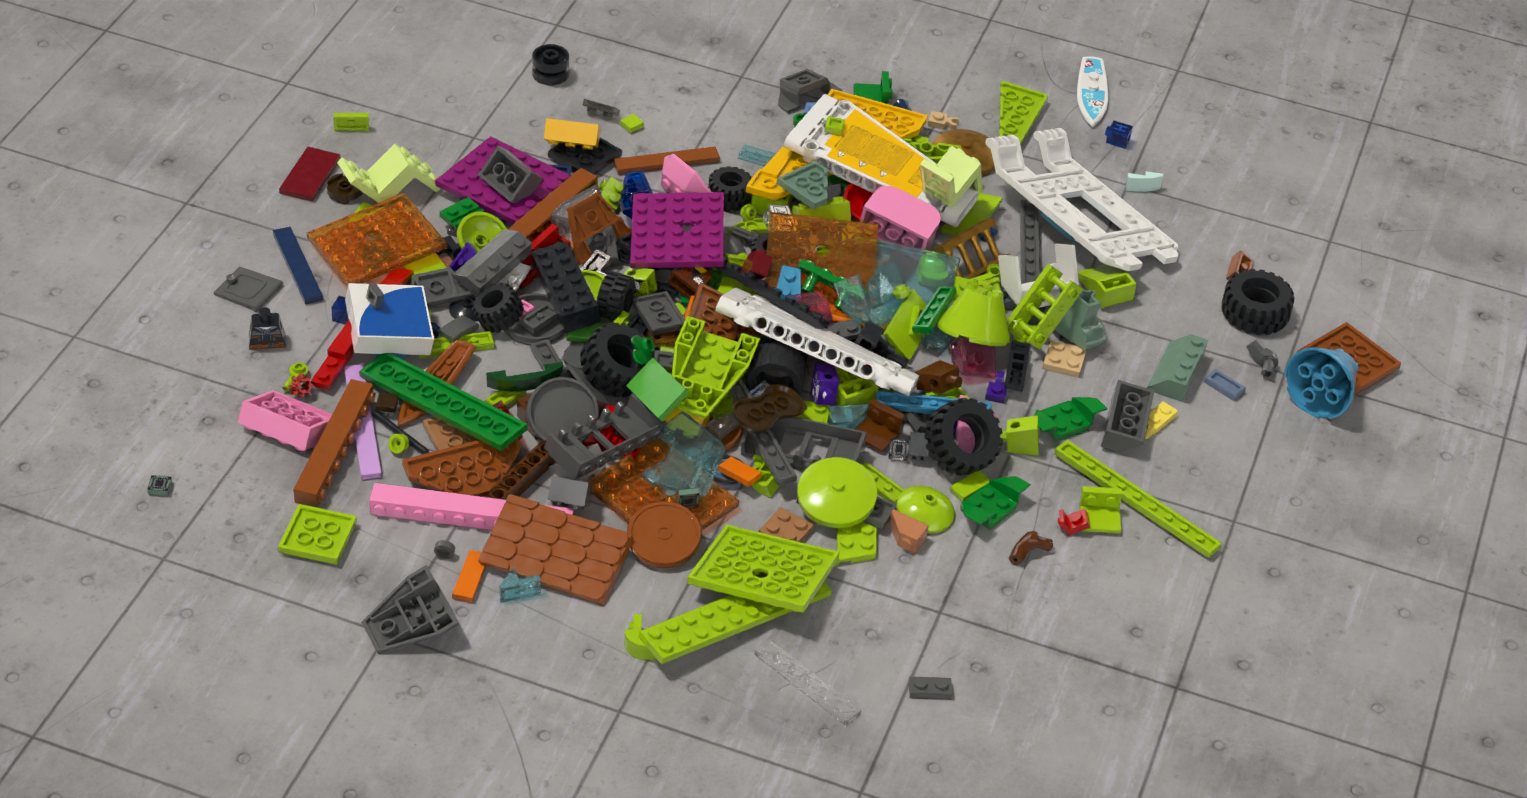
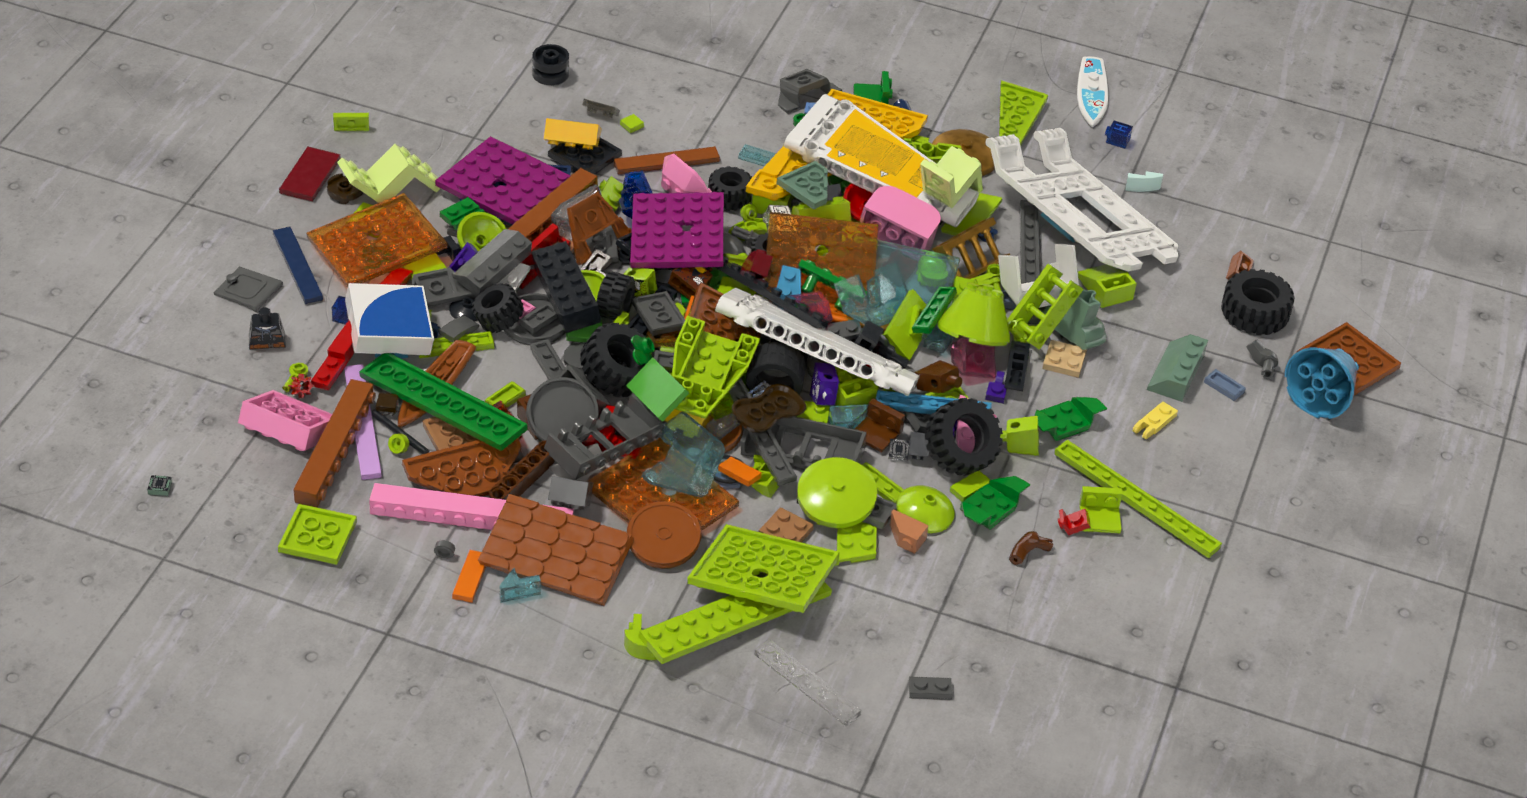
(375, 296): dark grey tile -> none
(410, 613): dark grey wedge -> none
(509, 175): dark grey slope -> none
(523, 382): dark green slope -> none
(688, 498): tile -> none
(834, 125): lime tile -> none
(901, 291): lime plate -> none
(941, 120): tan plate -> none
(1127, 417): dark grey slope -> none

